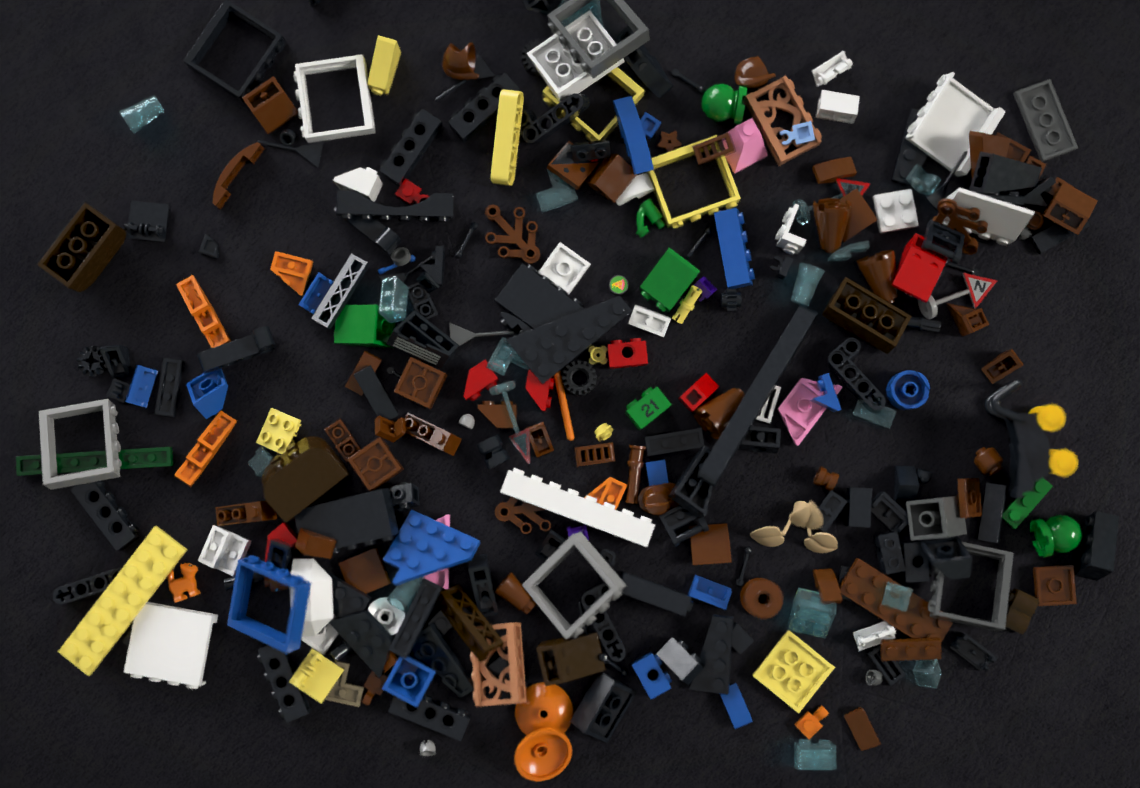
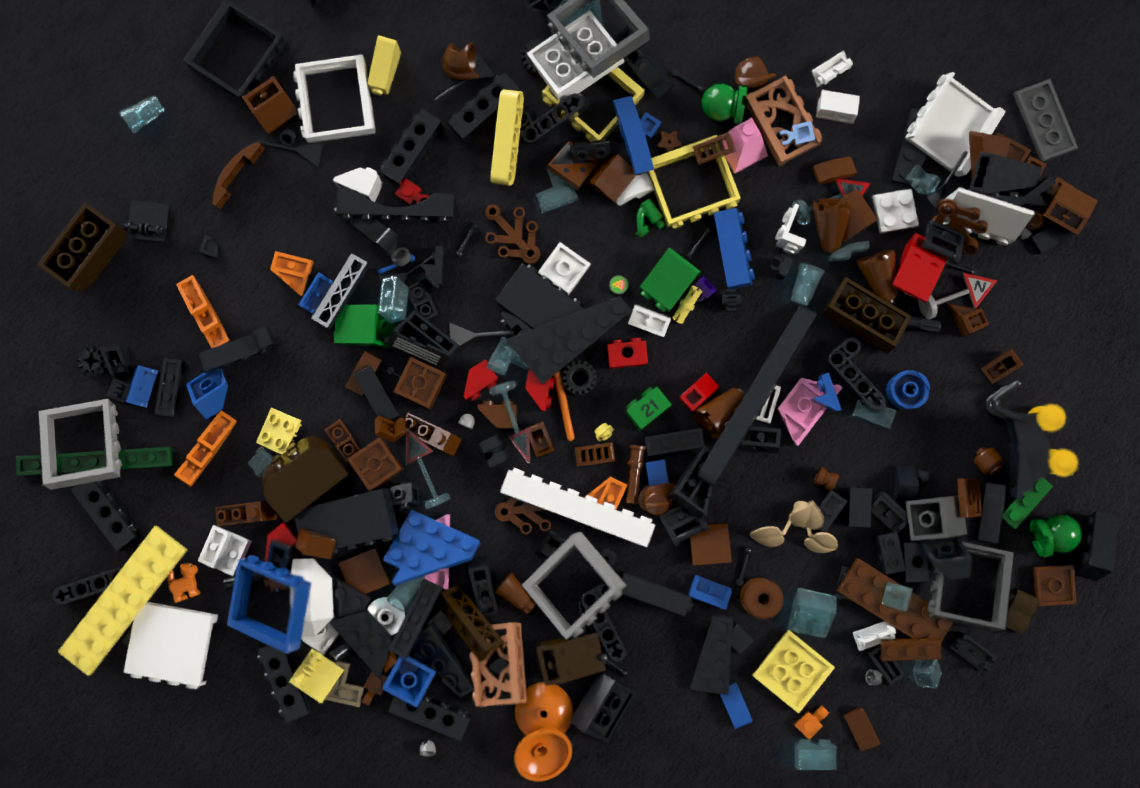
(414, 451): none -> clear light blue piece
(583, 529): dark purple bush -> none
(598, 350): light yellow plate -> none
(652, 686): blue brick -> none
(680, 661): brick -> none
(827, 585): reddish brown slope -> none

